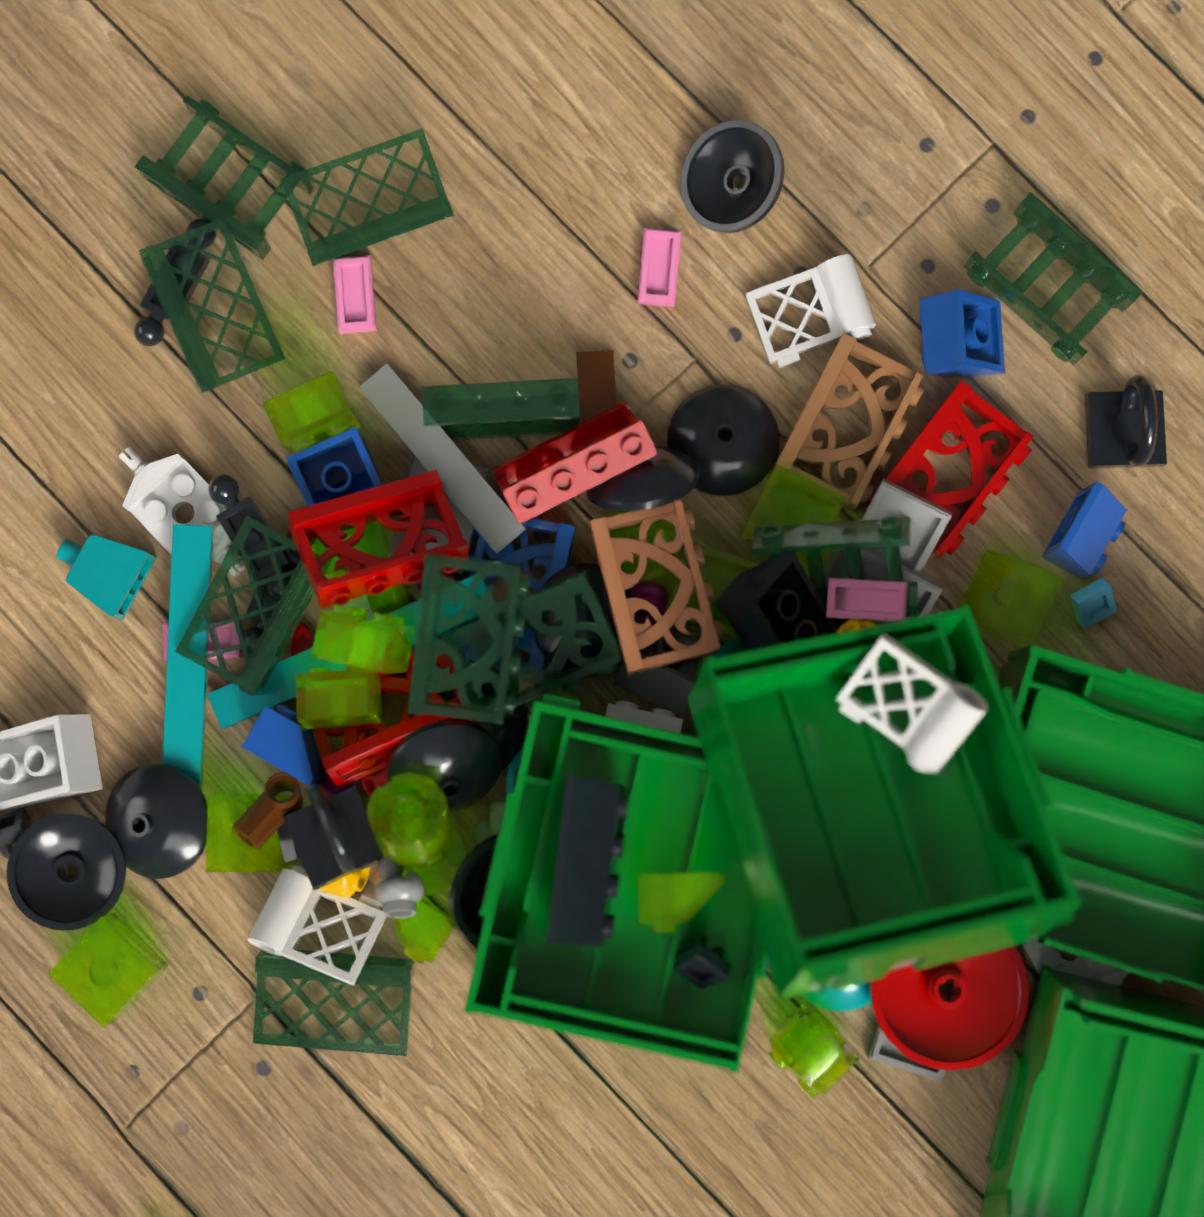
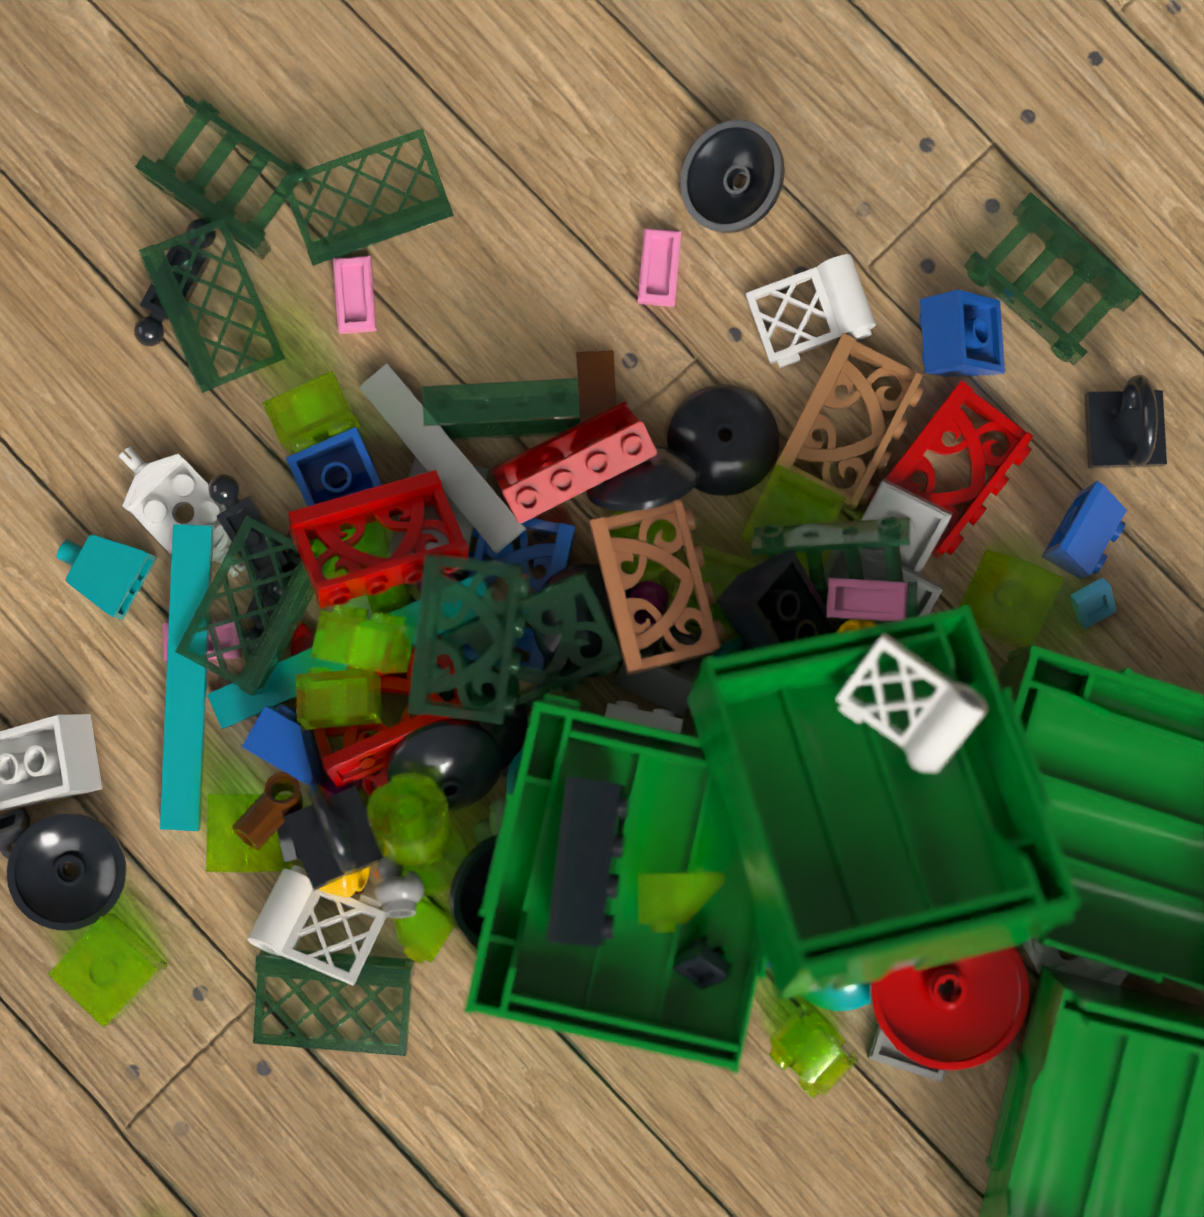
(173, 818): black dish -> none

